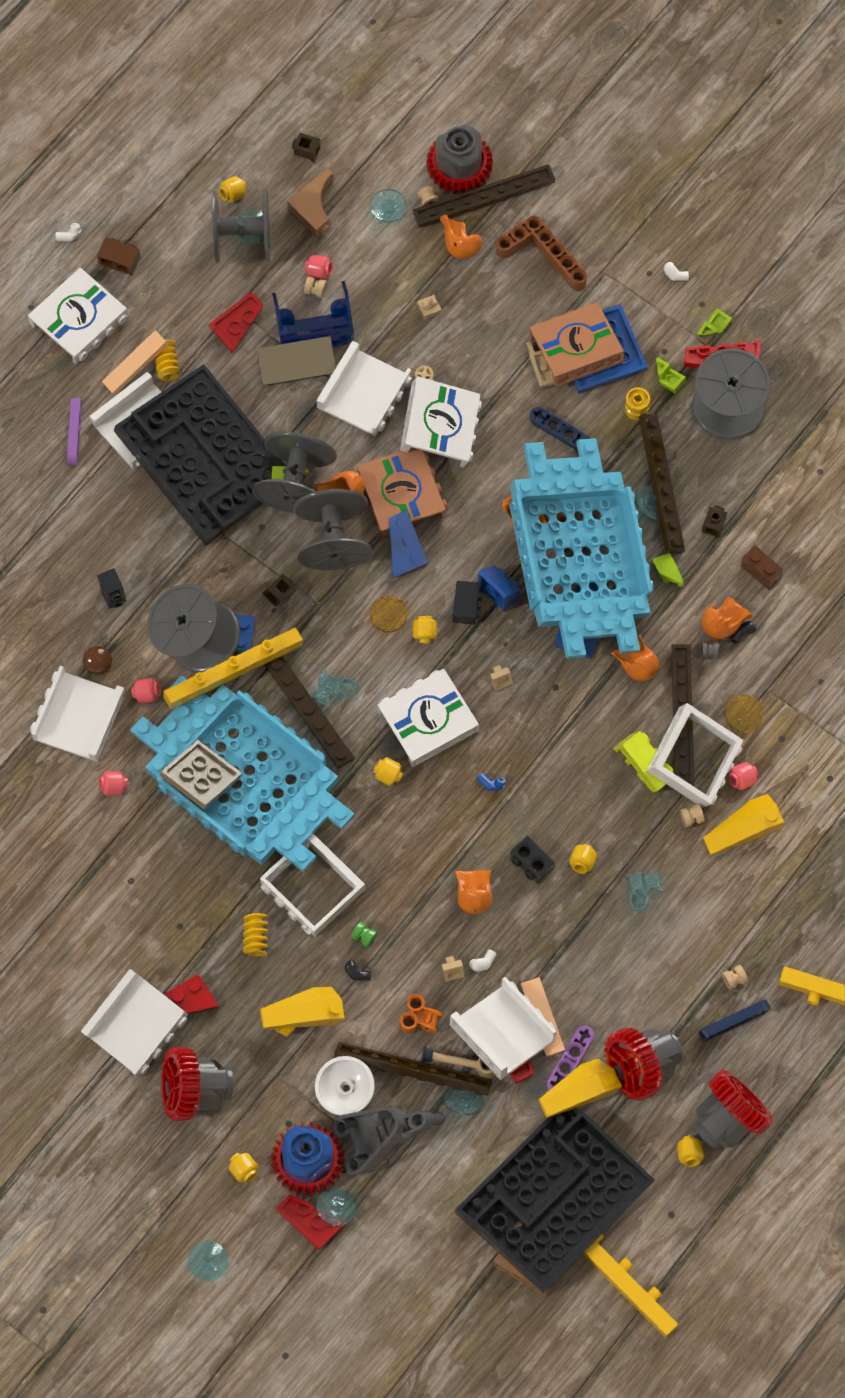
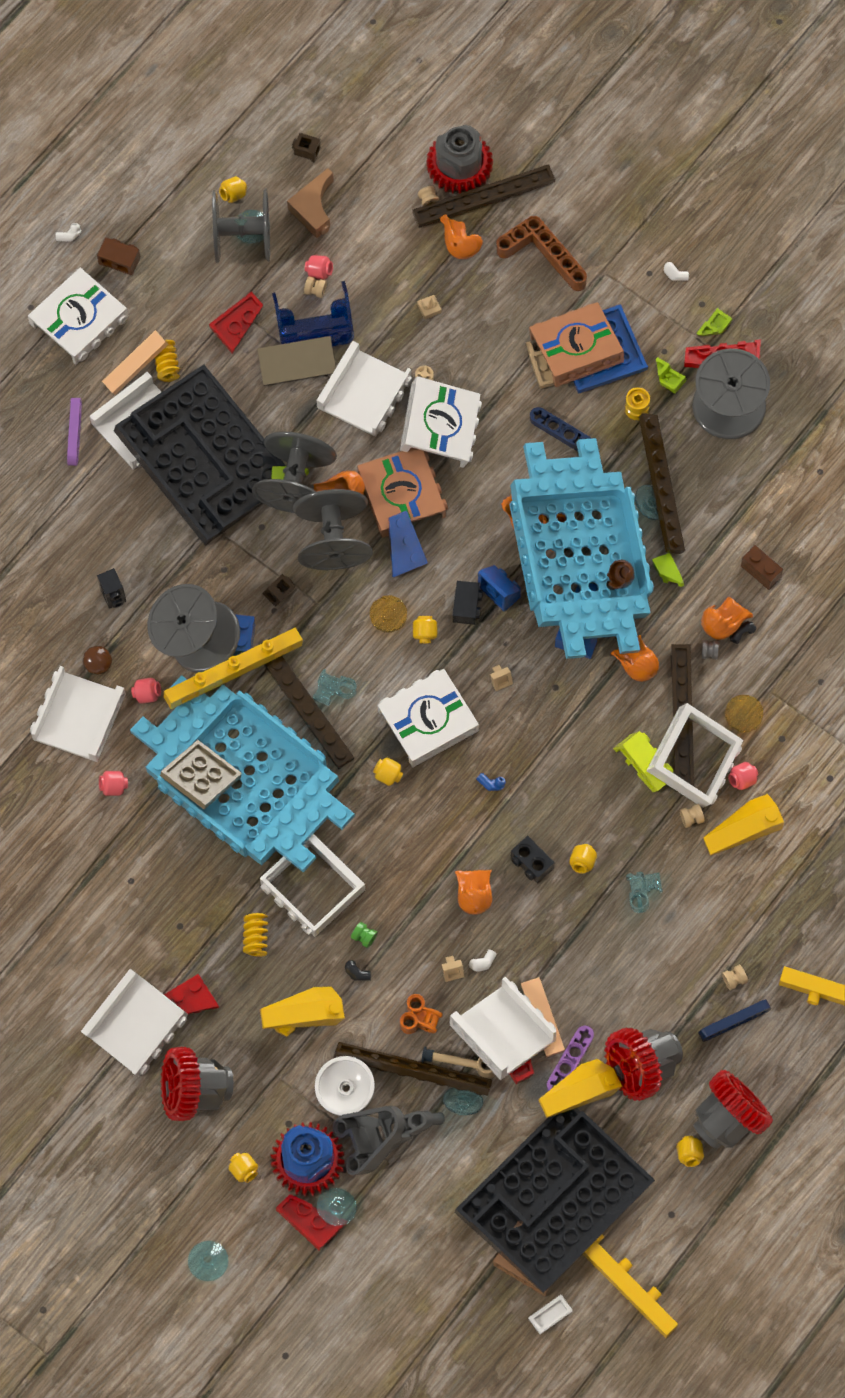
(384, 199): clear light blue dish -> none
(550, 1314): none -> white tile
(620, 574): none -> reddish brown hair
(712, 526): dark brown brick -> none

